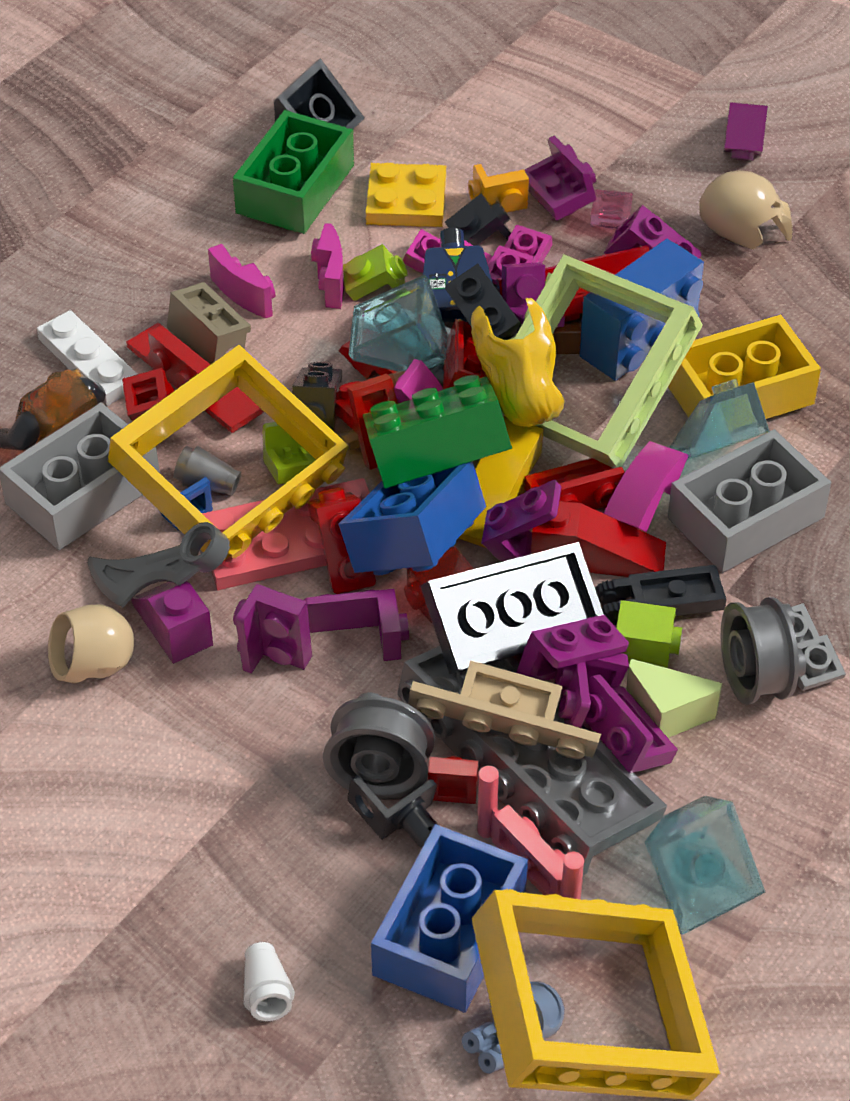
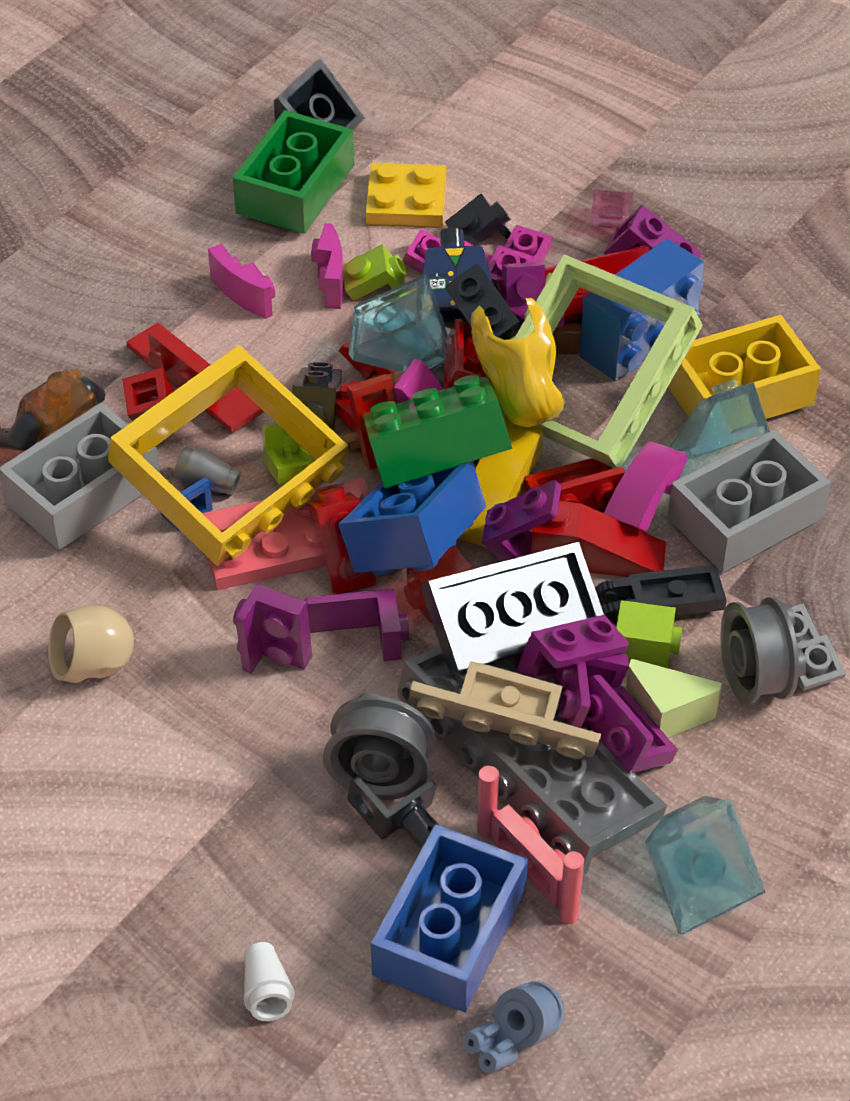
(82, 349): white plate -> none
(126, 577): dark grey piece -> none
(176, 619): magenta slope -> none
(205, 322): dark tan hinge -> none
(454, 779): red plate -> none
(507, 188): light orange bracket -> none
(561, 181): magenta bracket -> none
(587, 1067): yellow window -> none
(740, 203): tan helmet -> none
(745, 130): magenta slope -> none

